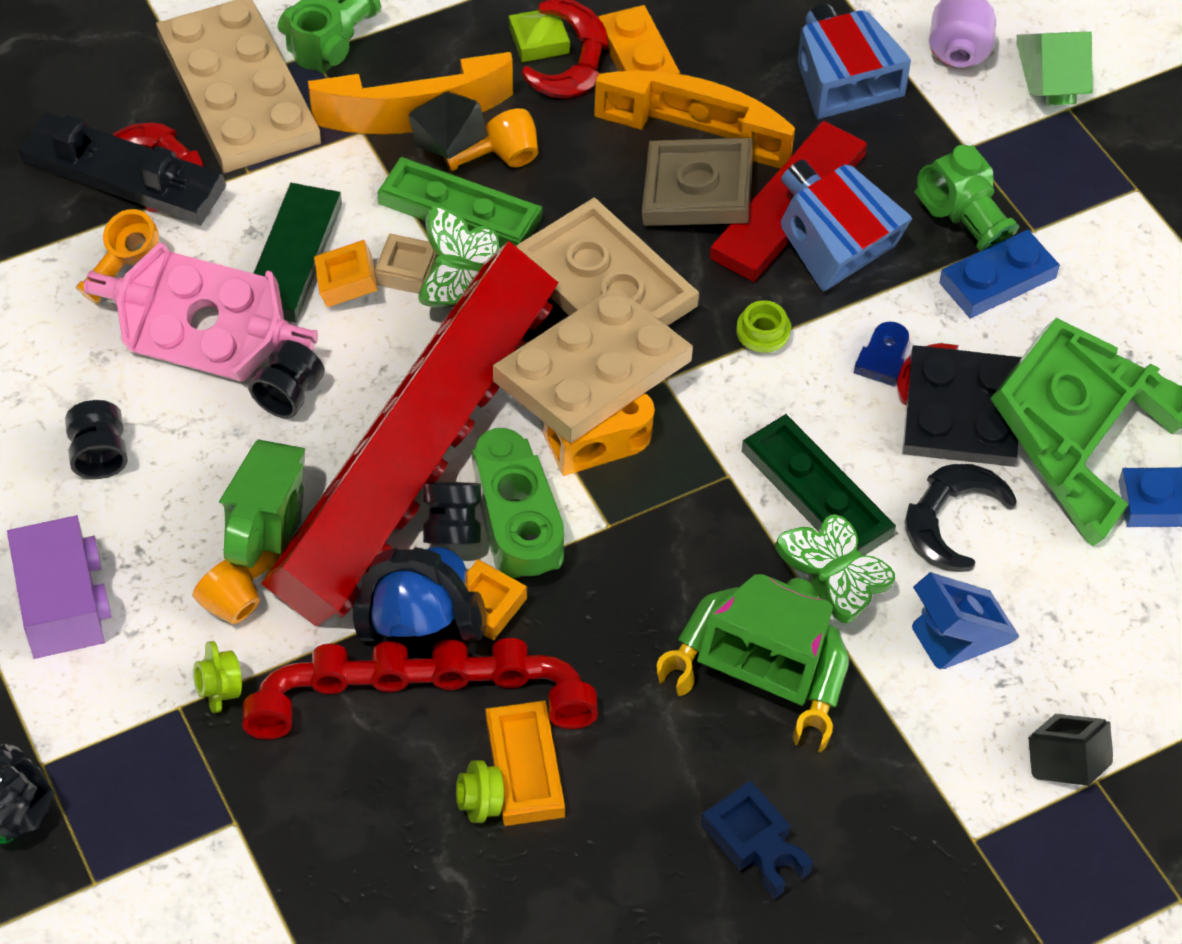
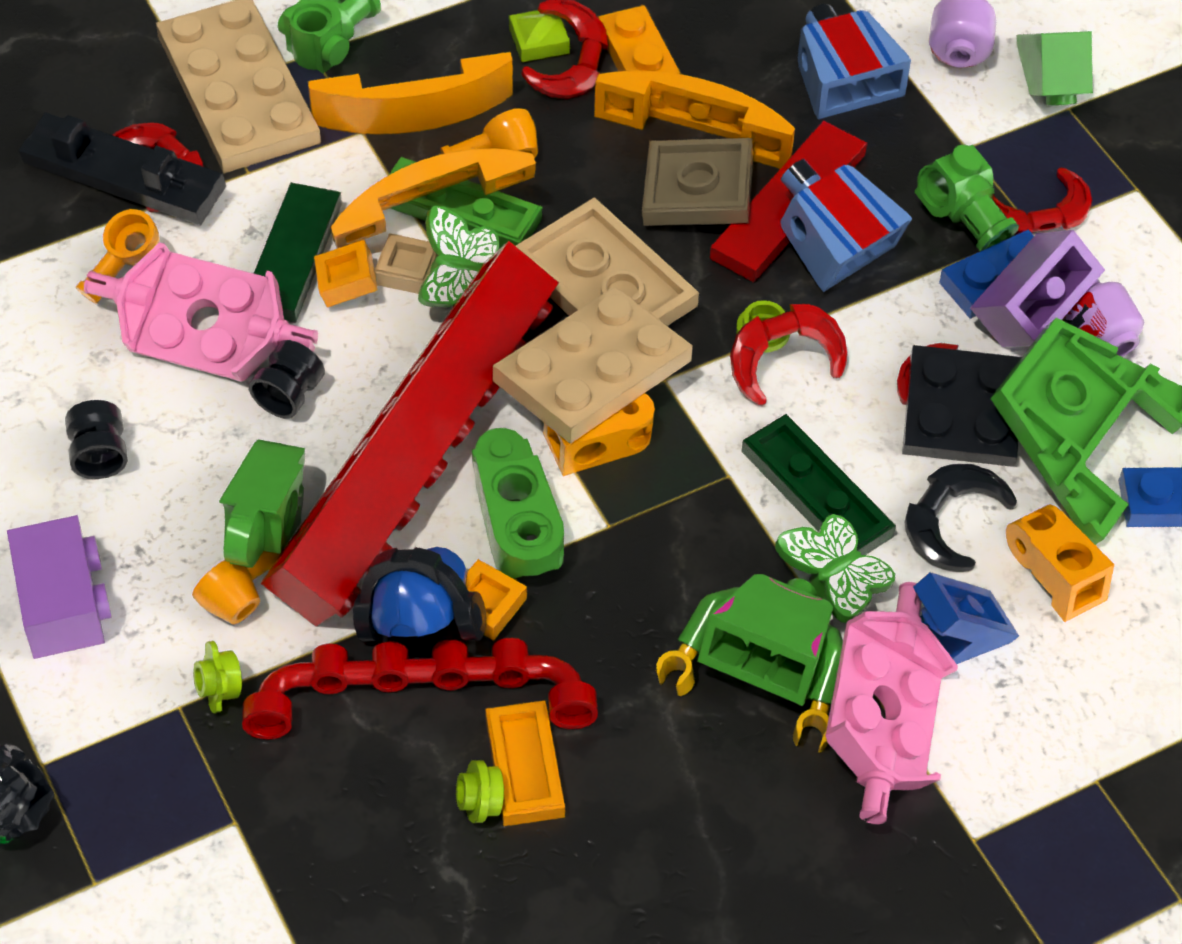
(448, 124): pearl dark grey slope -> none
(452, 513): black wheel -> none
(493, 166): none -> light orange slope
(754, 832): dark blue plate -> none
(755, 335): none -> red piece
(880, 360): clear blue piece -> none
(903, 667): none -> bright pink plate
(1037, 287): none -> medium lavender brick
(1061, 560): none -> light orange leg
(1067, 213): none -> red piece
(1071, 749): pearl dark grey slope -> none
(1108, 315): none -> lavender head

